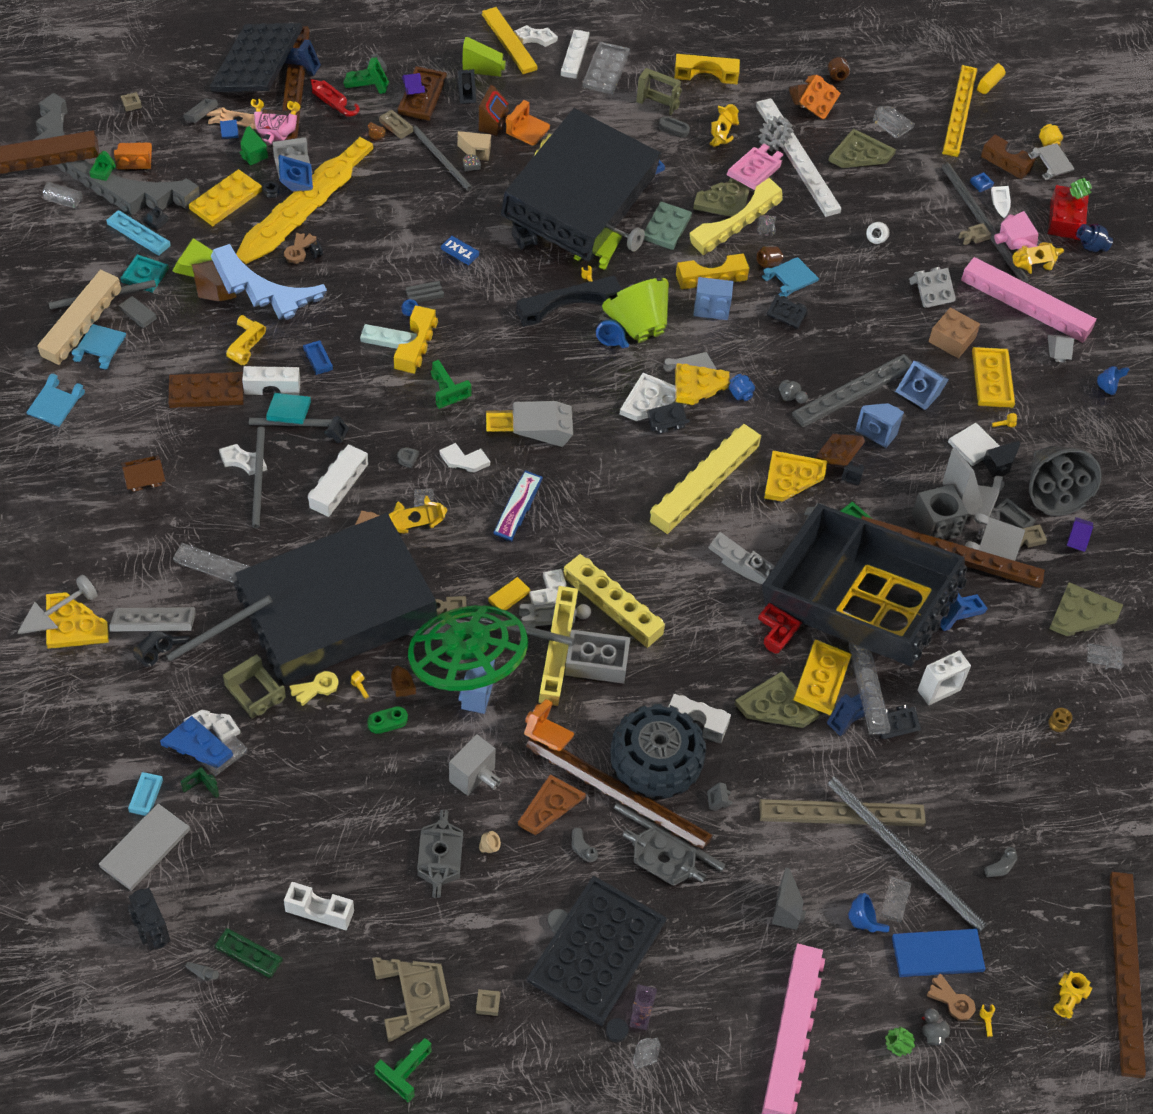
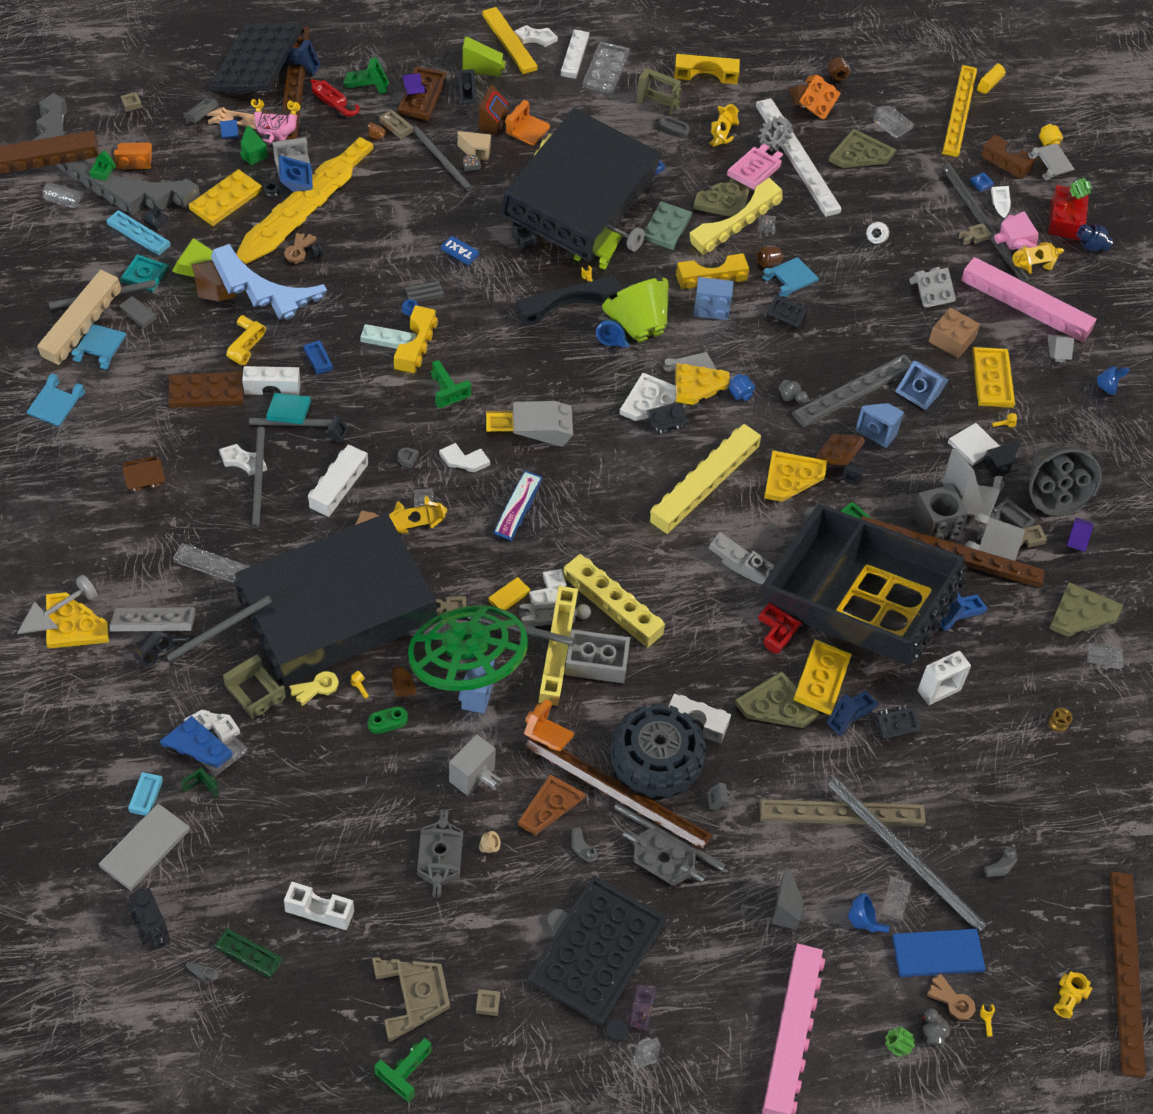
(869, 690): clear plate -> none

